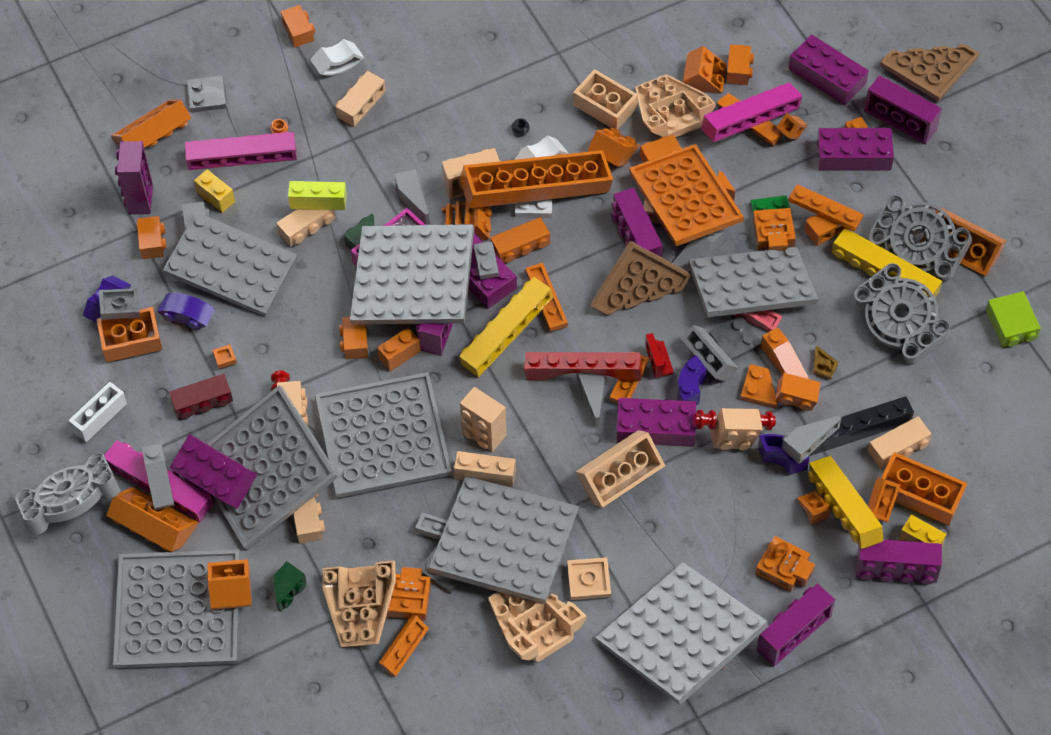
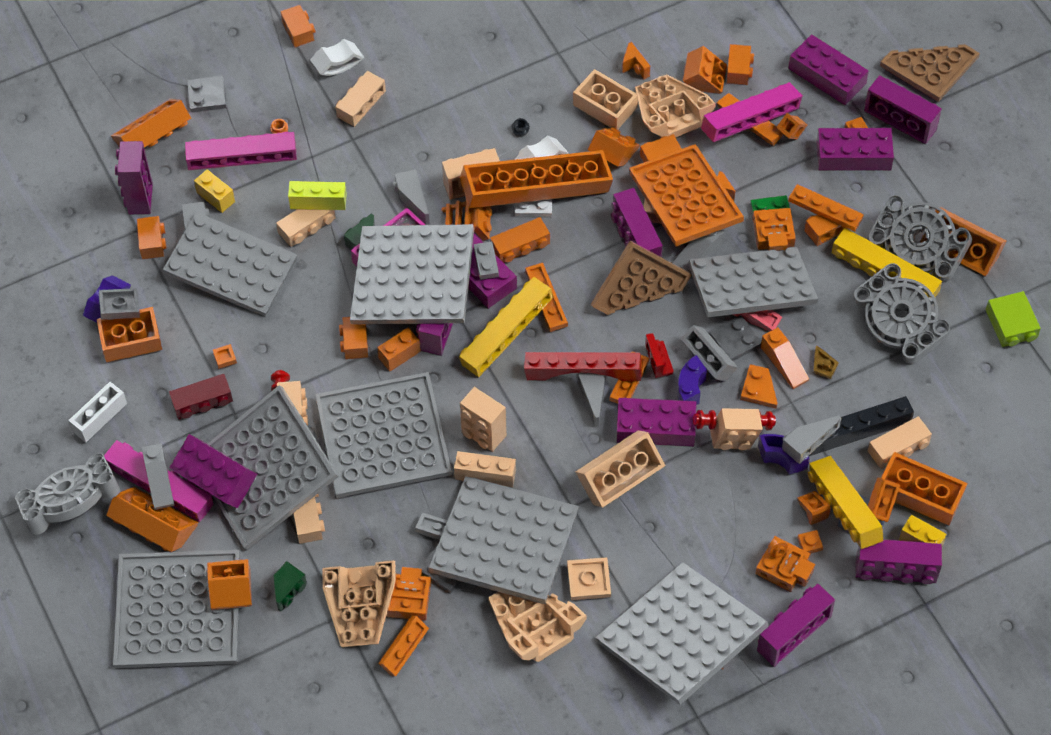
(185, 310): dark purple brick -> none
(635, 60): none -> orange slope
(797, 391): orange brick -> none
(810, 542): none -> orange plate

